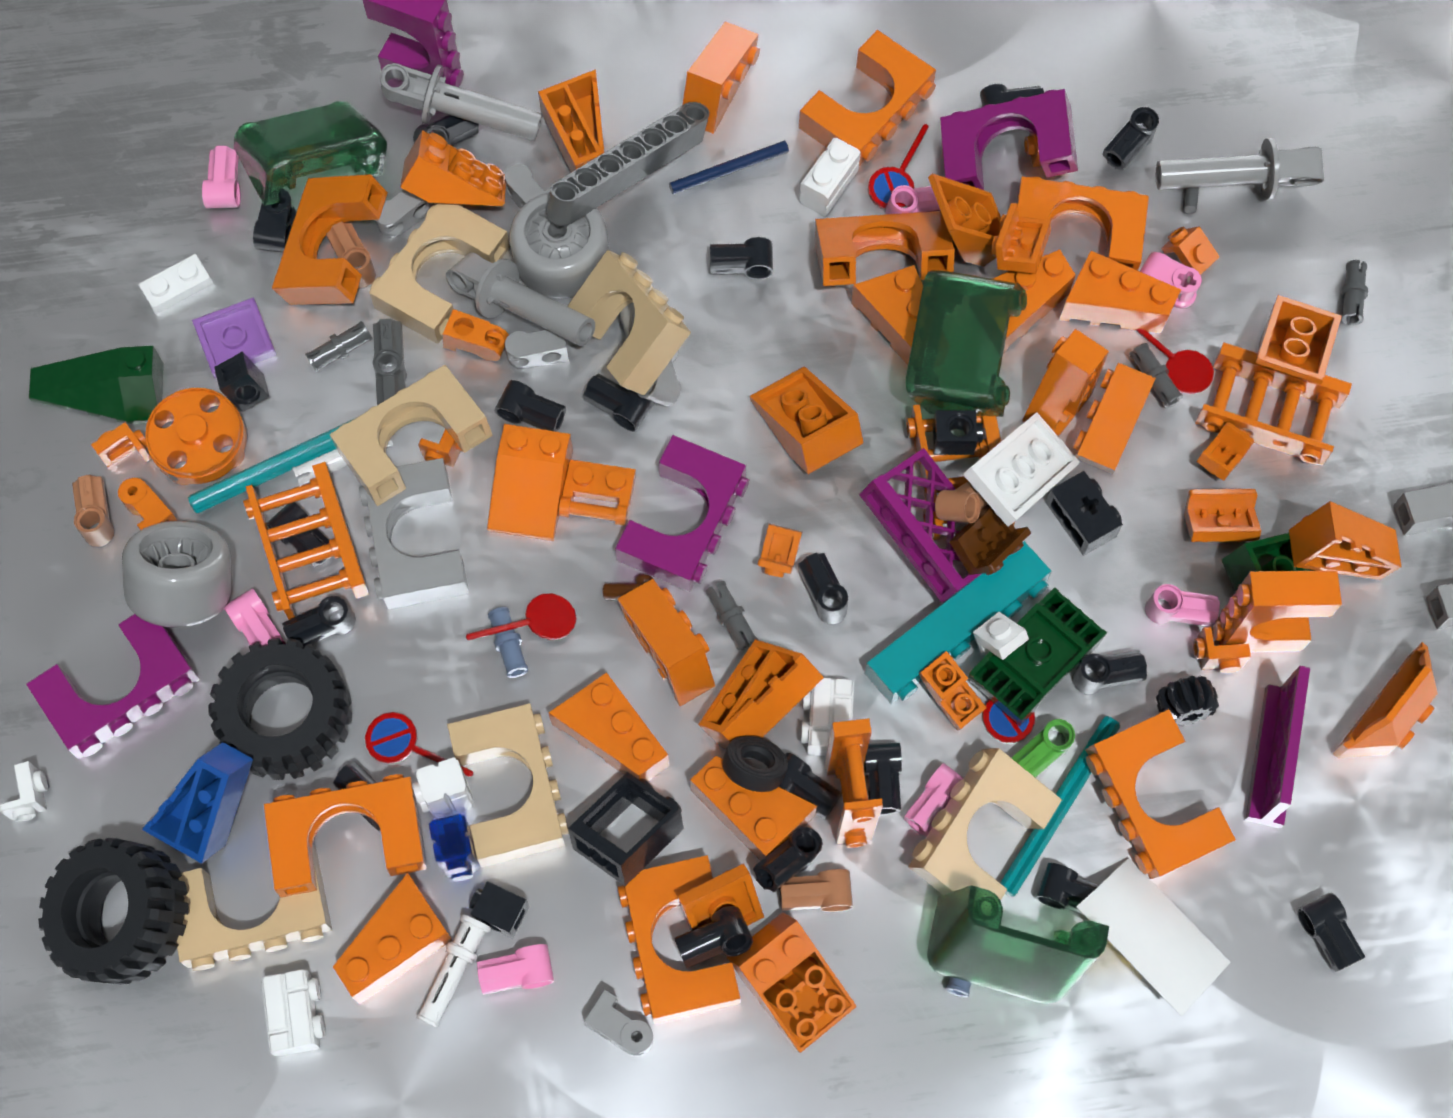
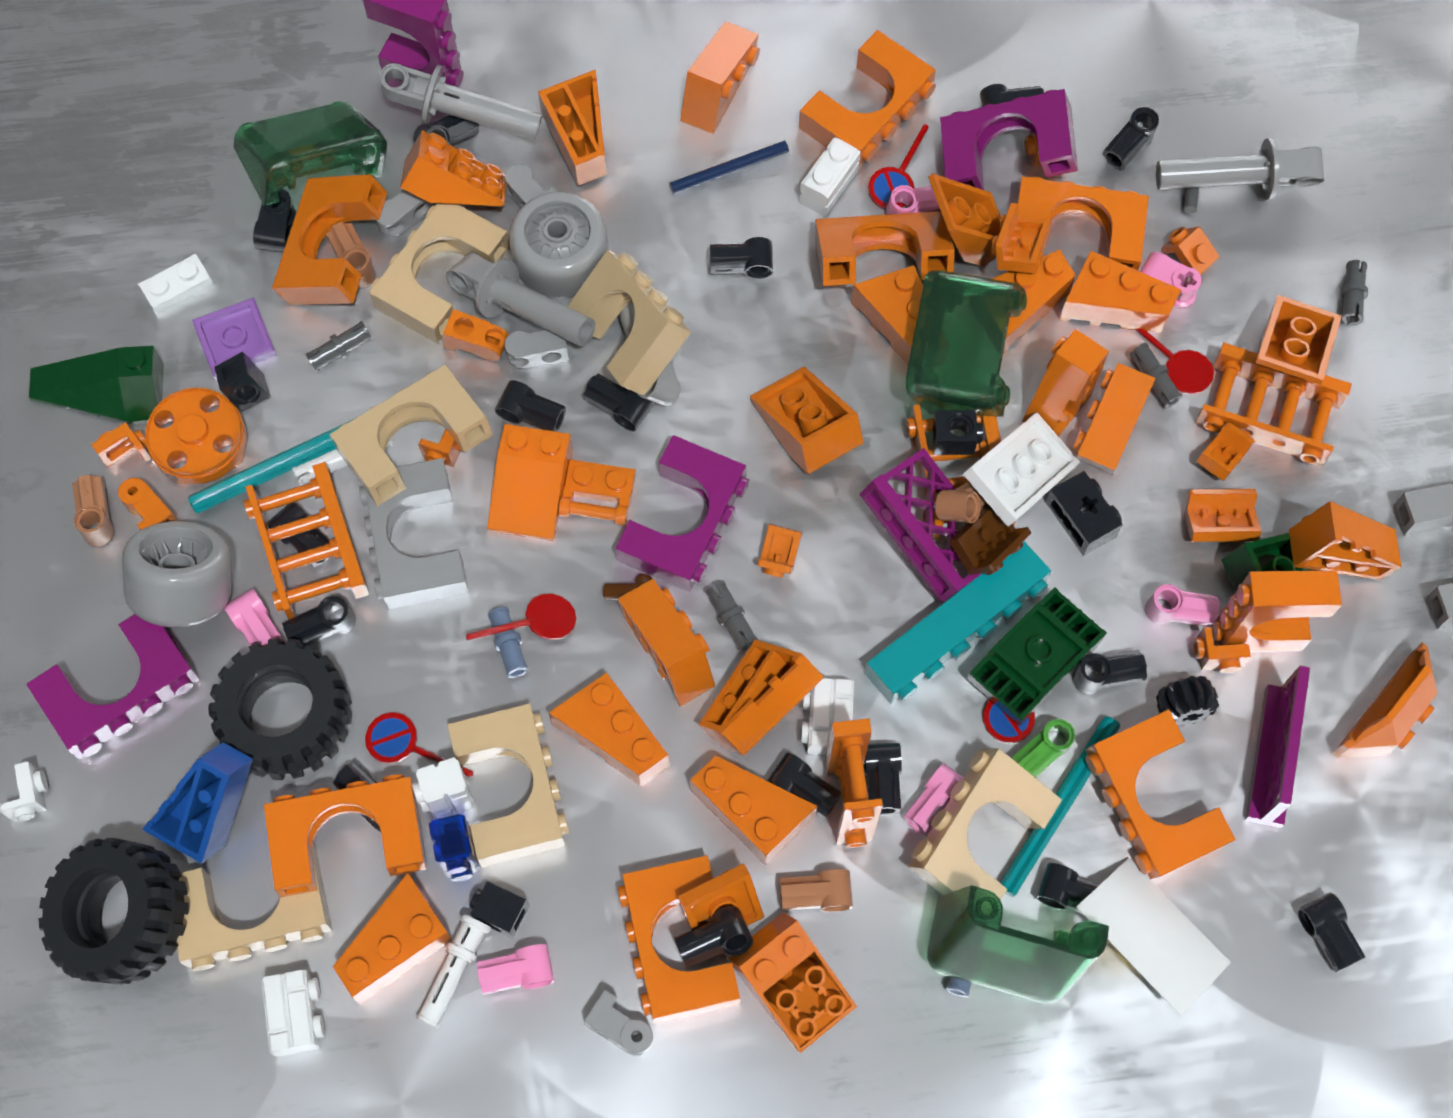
(222, 186): bright pink piece -> none
(387, 353): dark grey piece -> none
(607, 856): black window -> none
(626, 163): dark grey beam -> none
(749, 777): black tyre -> none
(788, 859): black piece -> none
(824, 586): black piece -> none
(951, 691): orange slope -> none
(1000, 636): white bracket -> none

